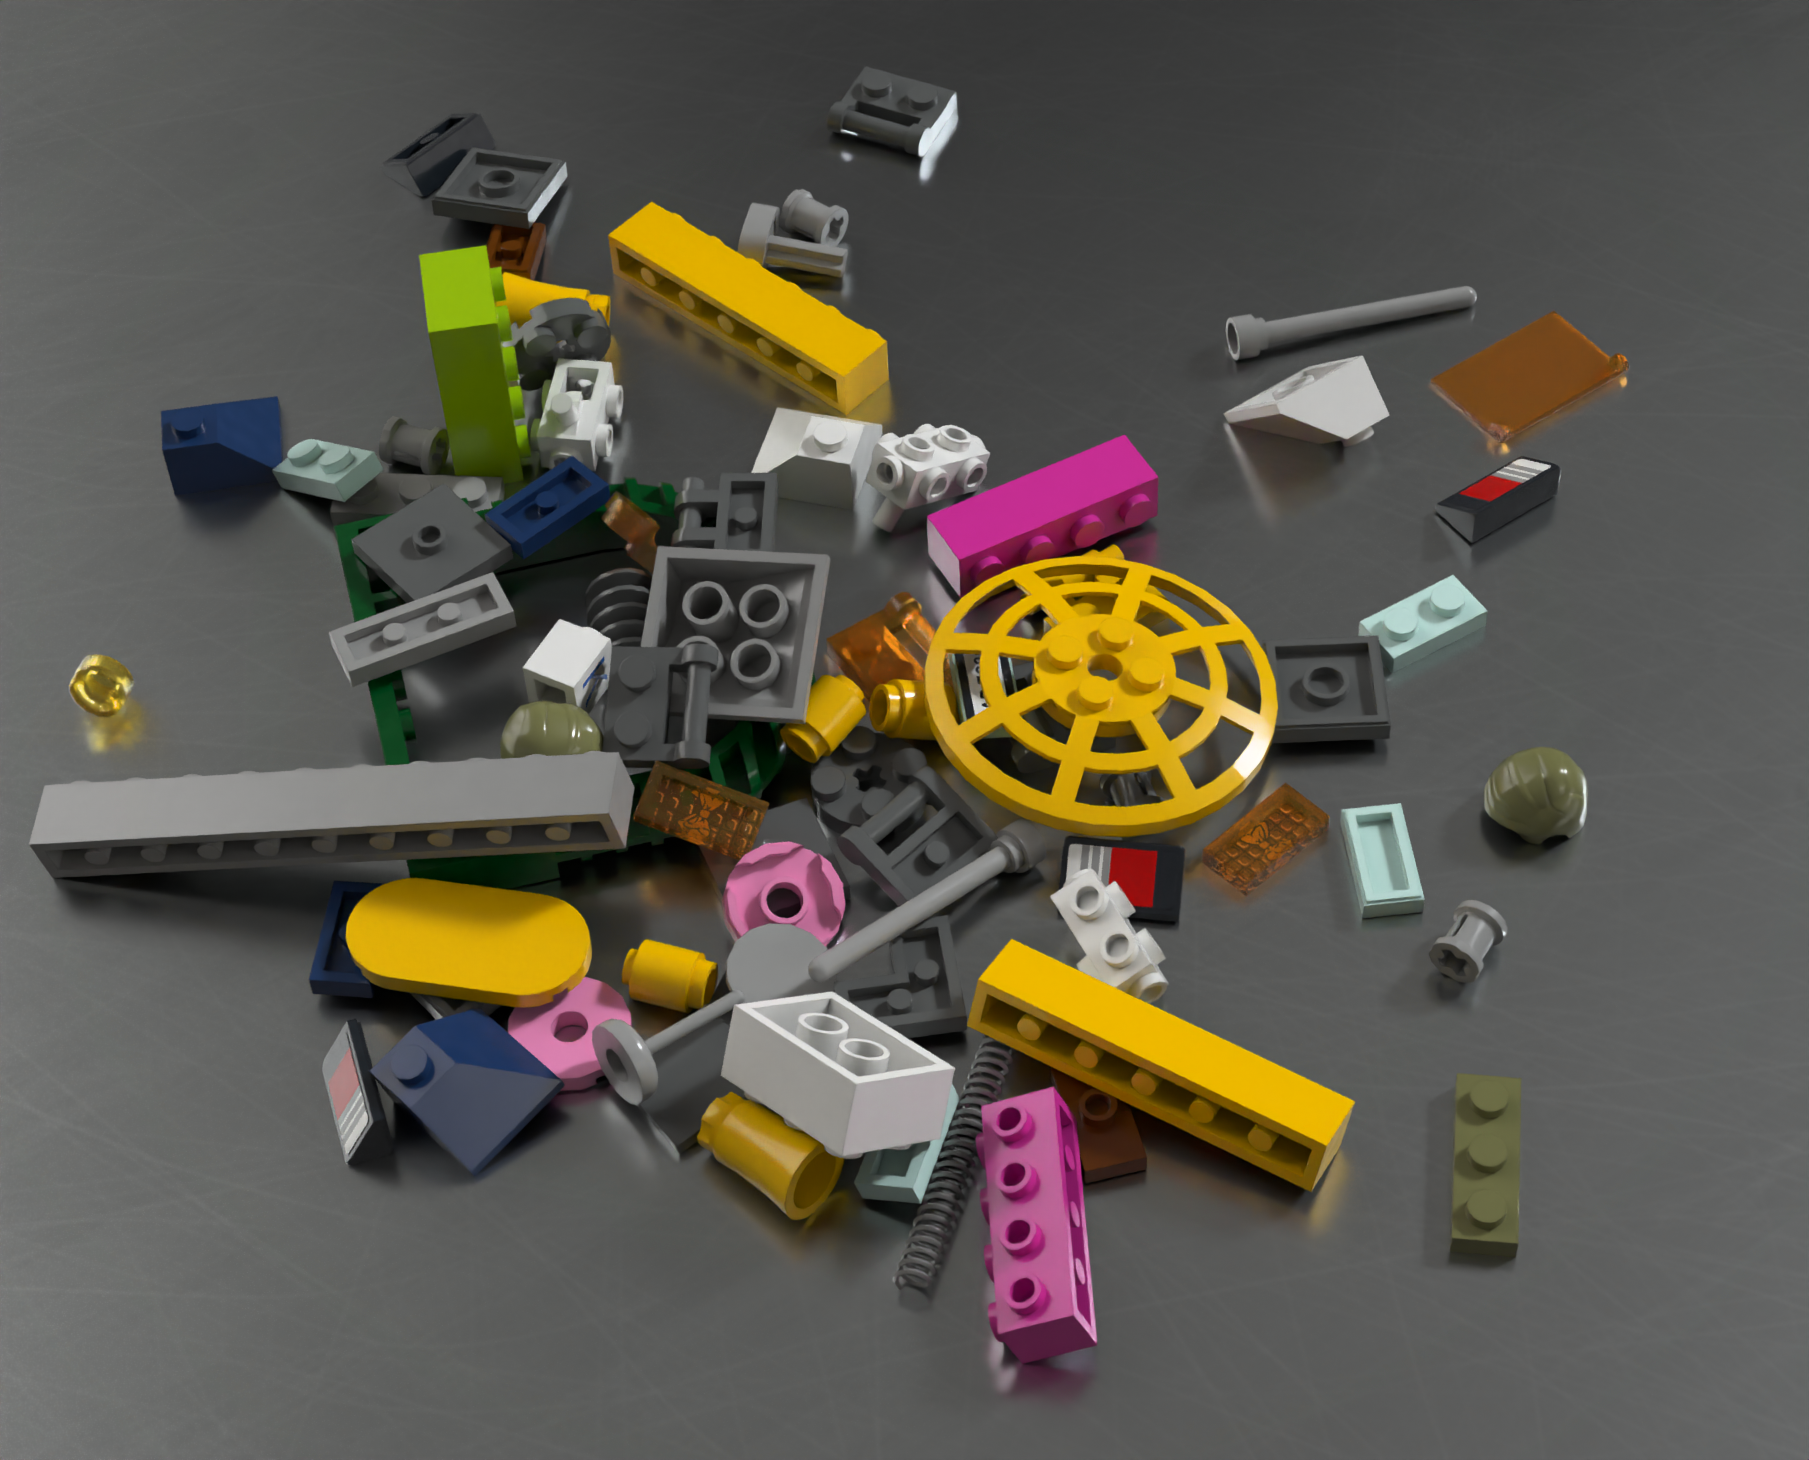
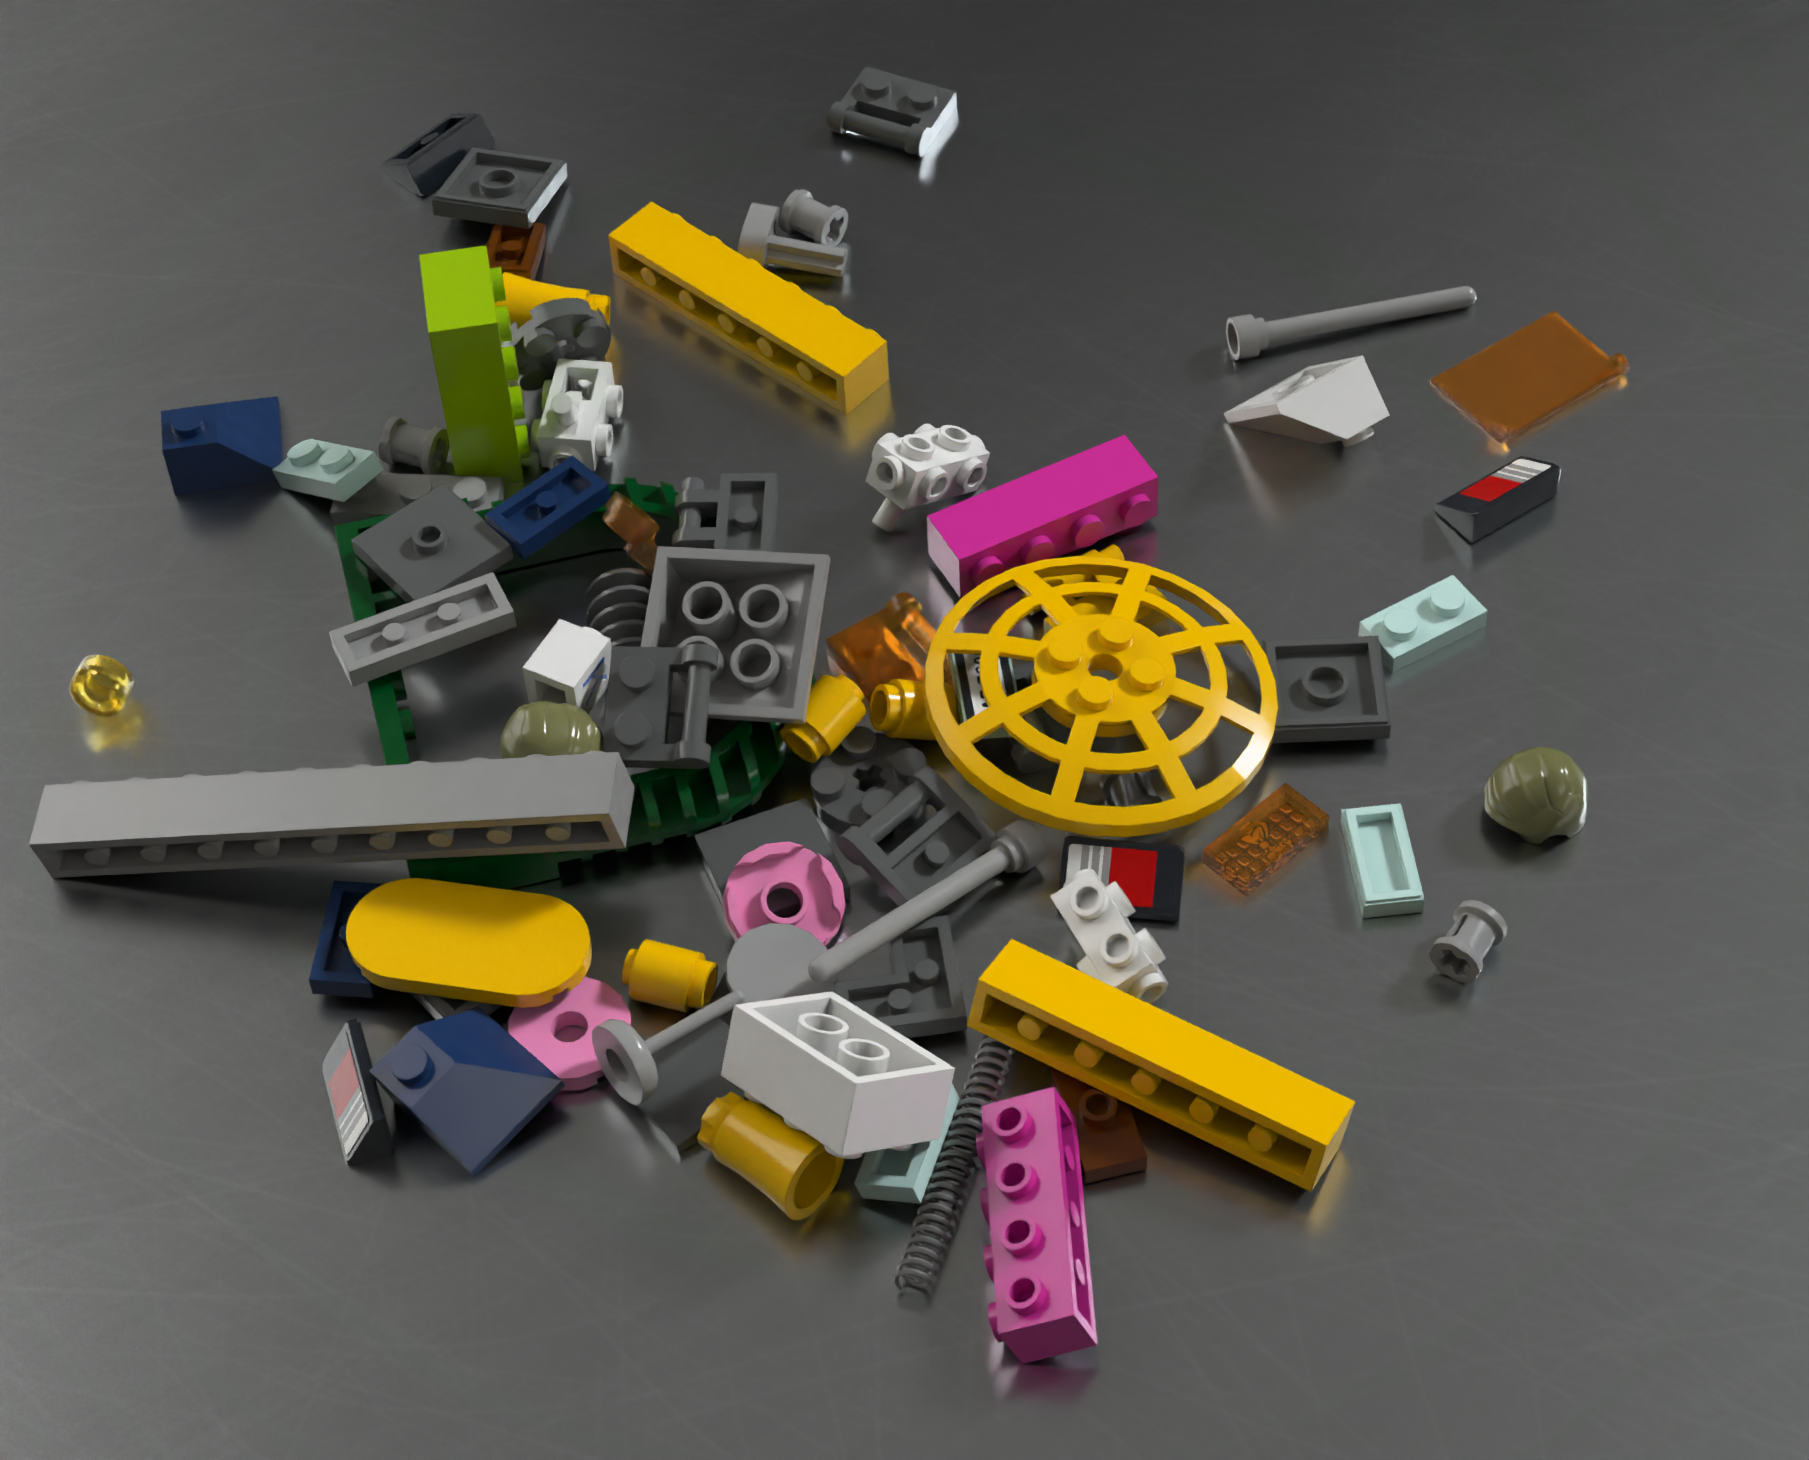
(700, 811): clear orange tile -> none
(818, 456): white slope -> none
(1486, 1165): olive plate -> none

